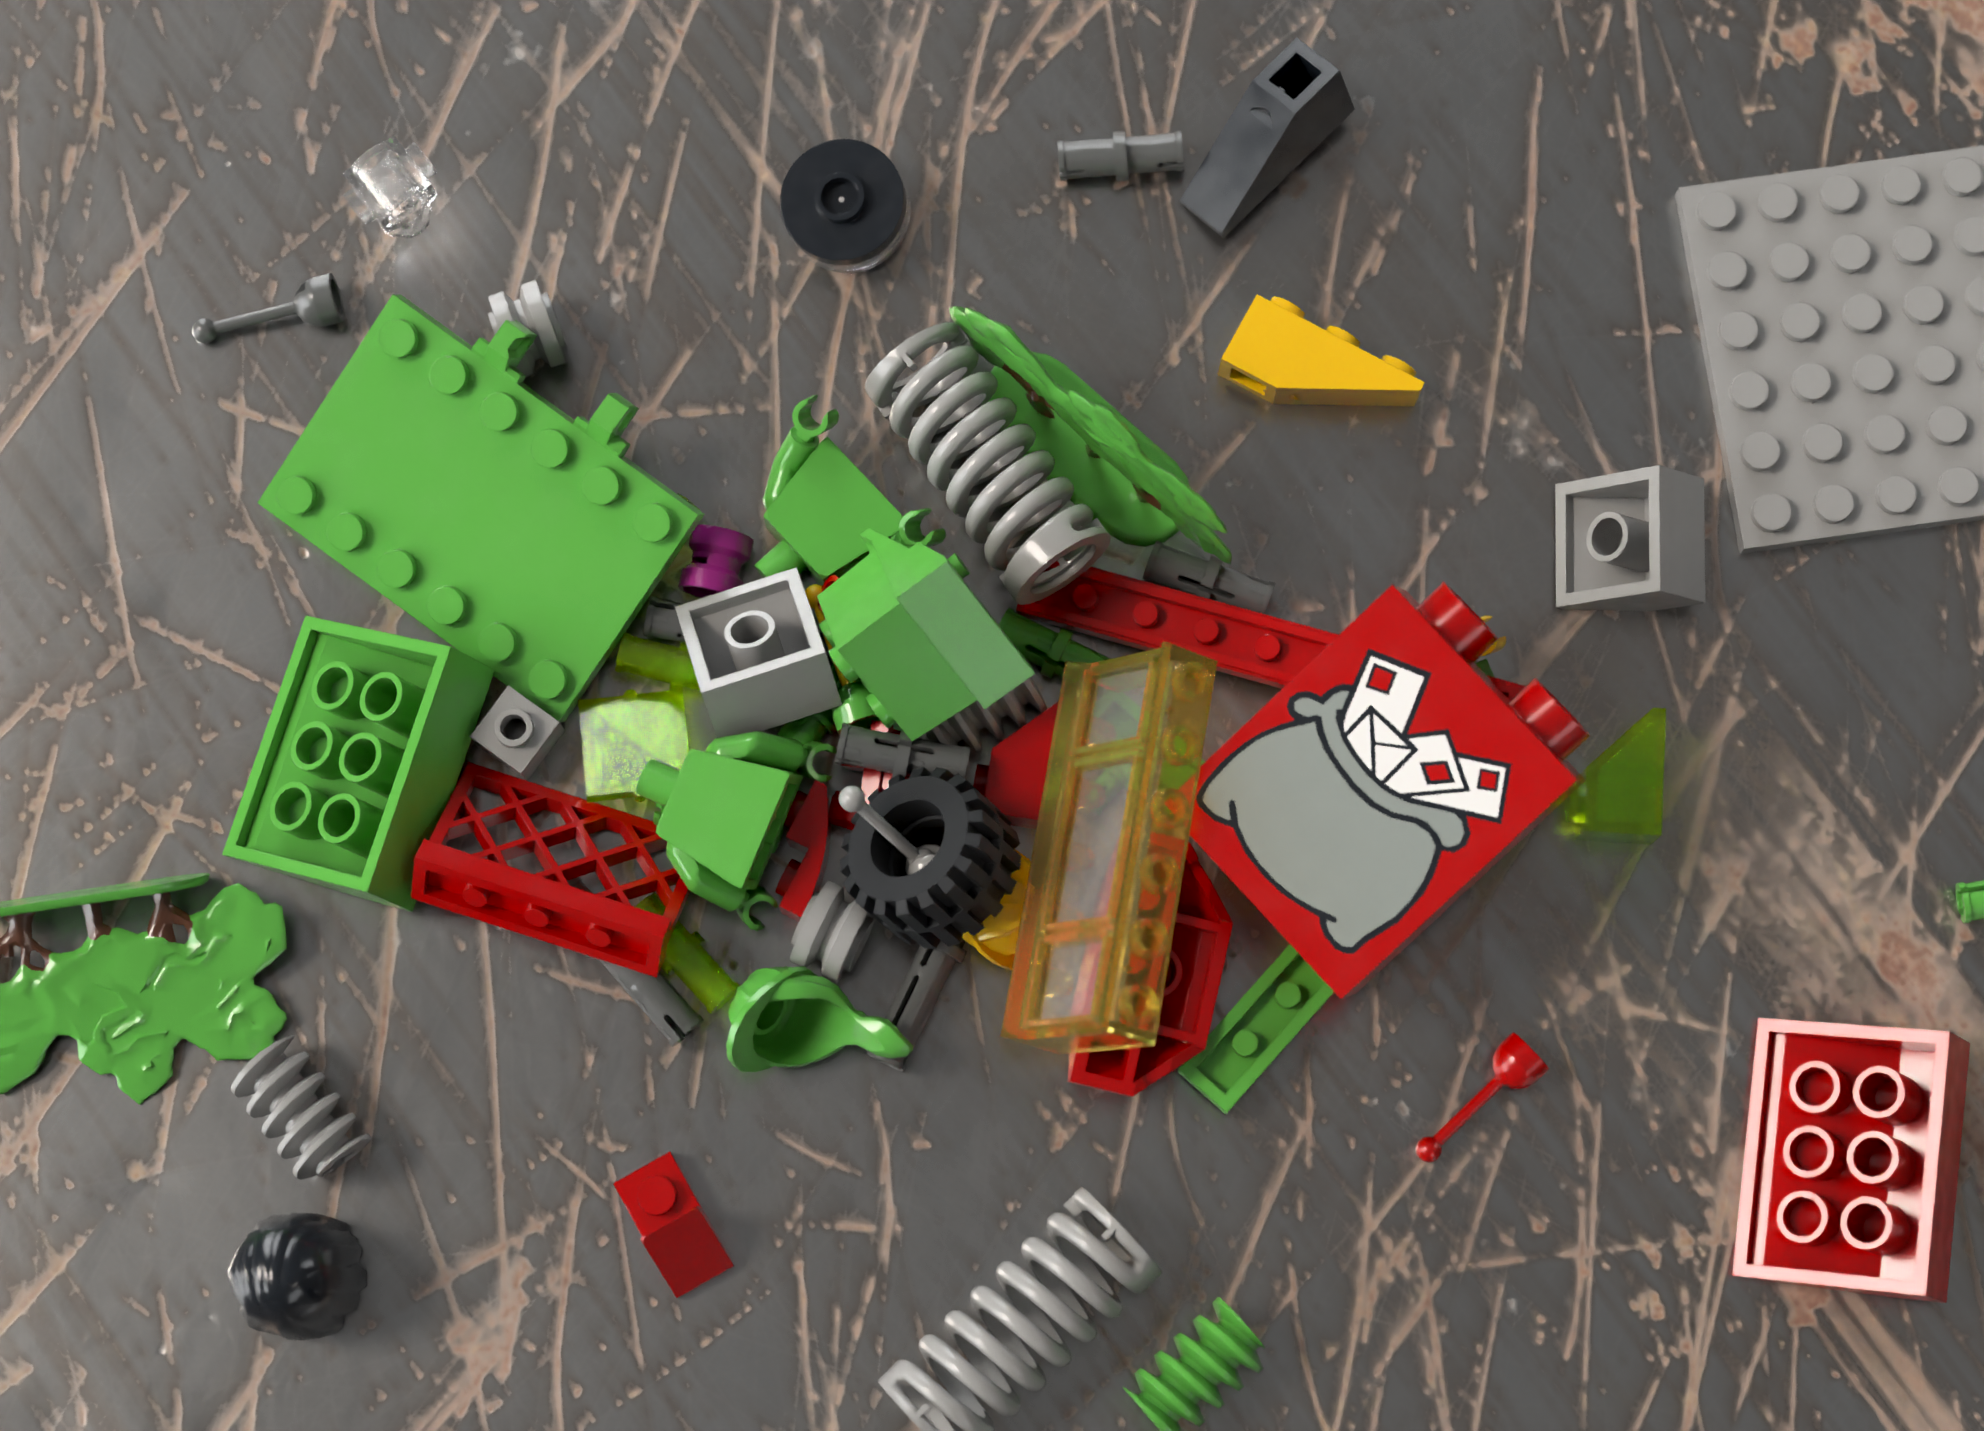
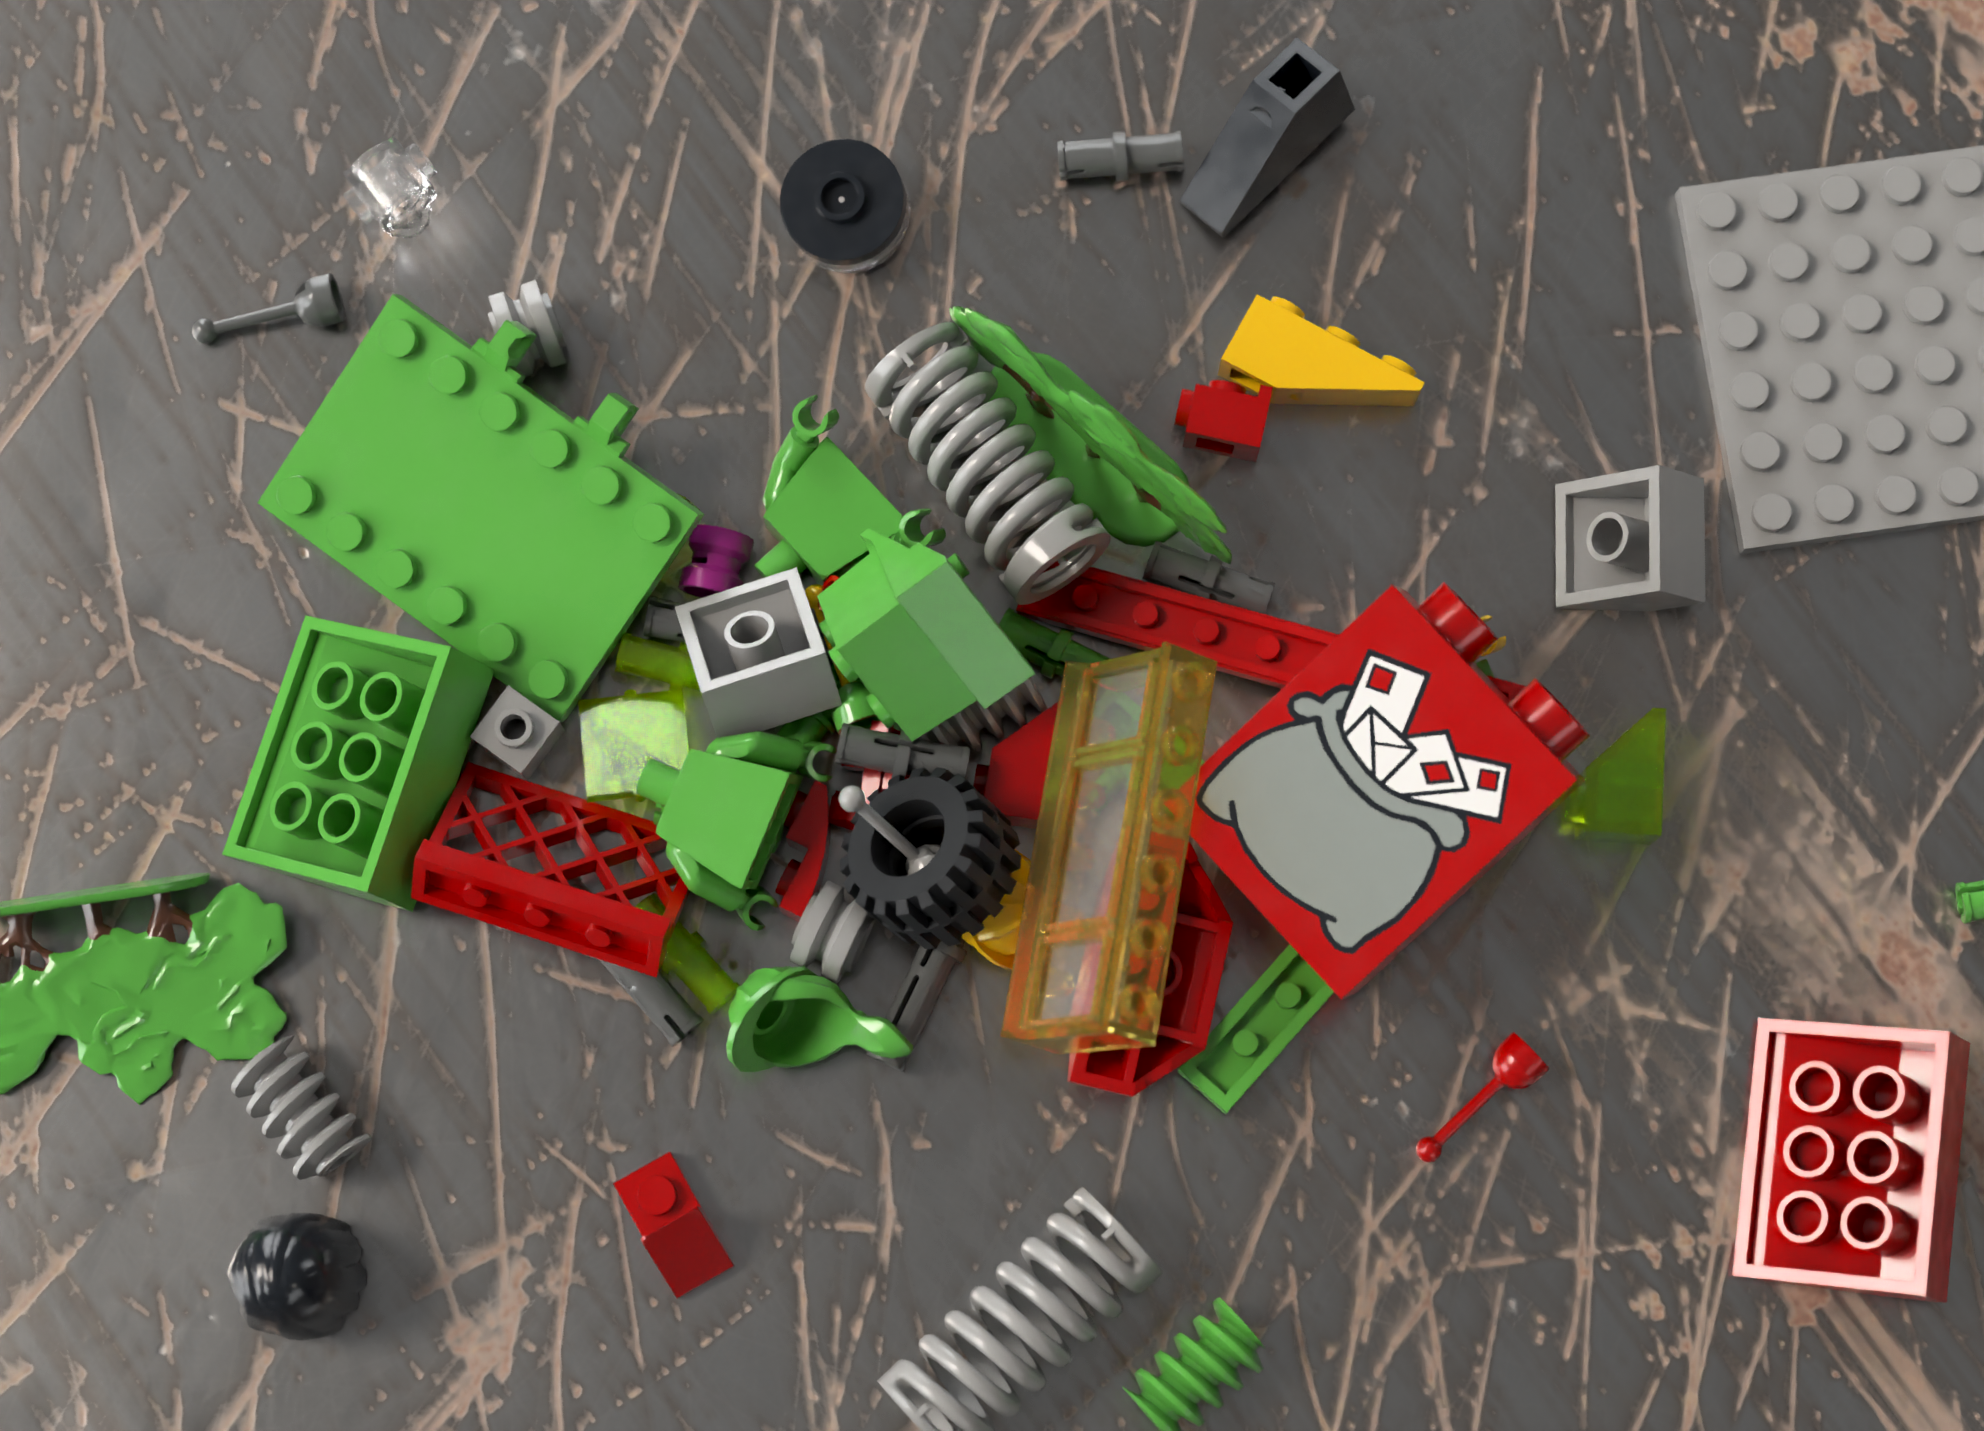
(1224, 419): none -> red brick

